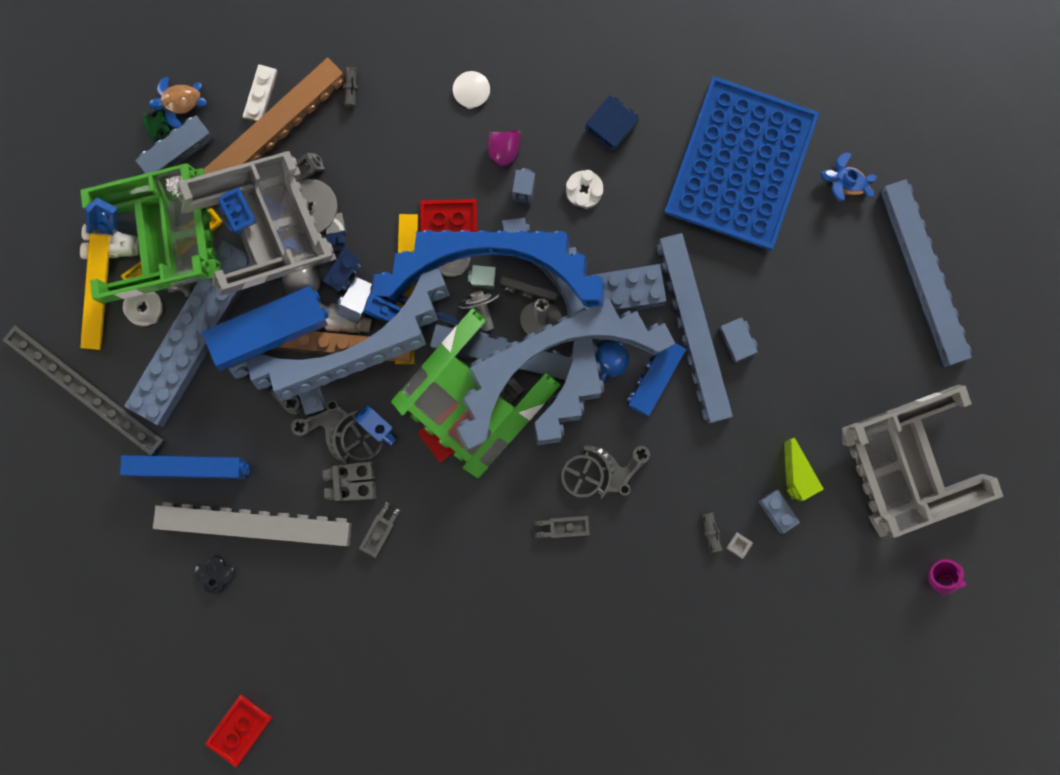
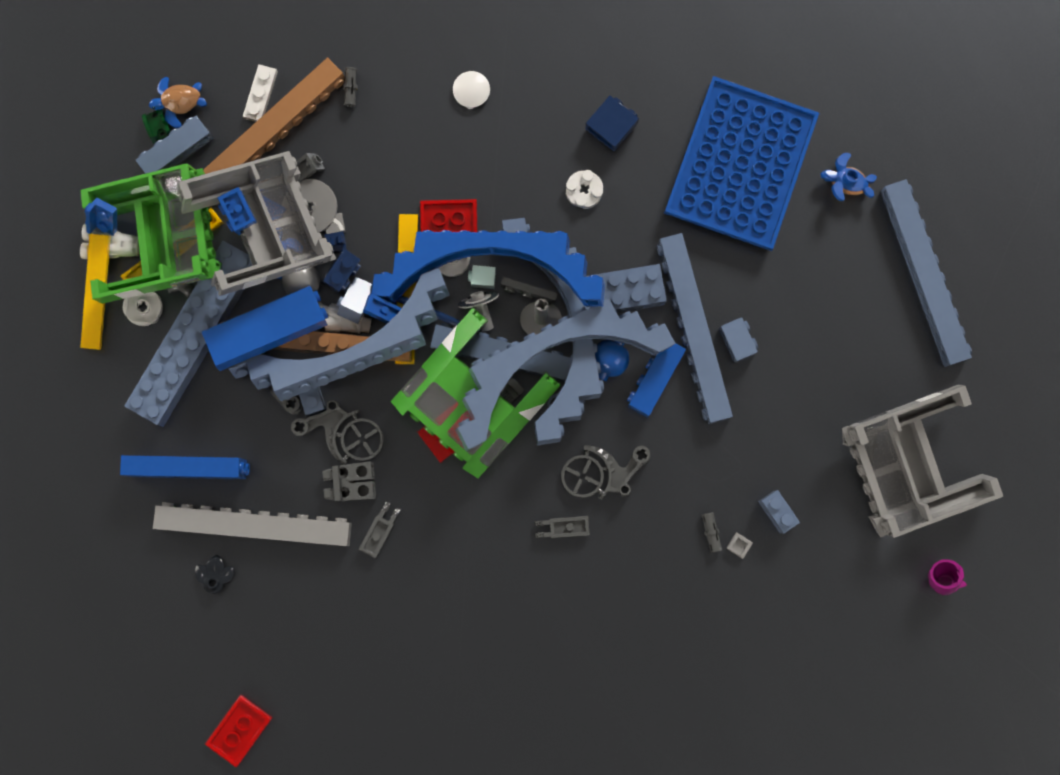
(83, 390): dark grey plate -> none
(370, 419): blue torso -> none
(504, 146): magenta piece -> none
(523, 186): sand blue brick -> none
(799, 474): lime slope -> none

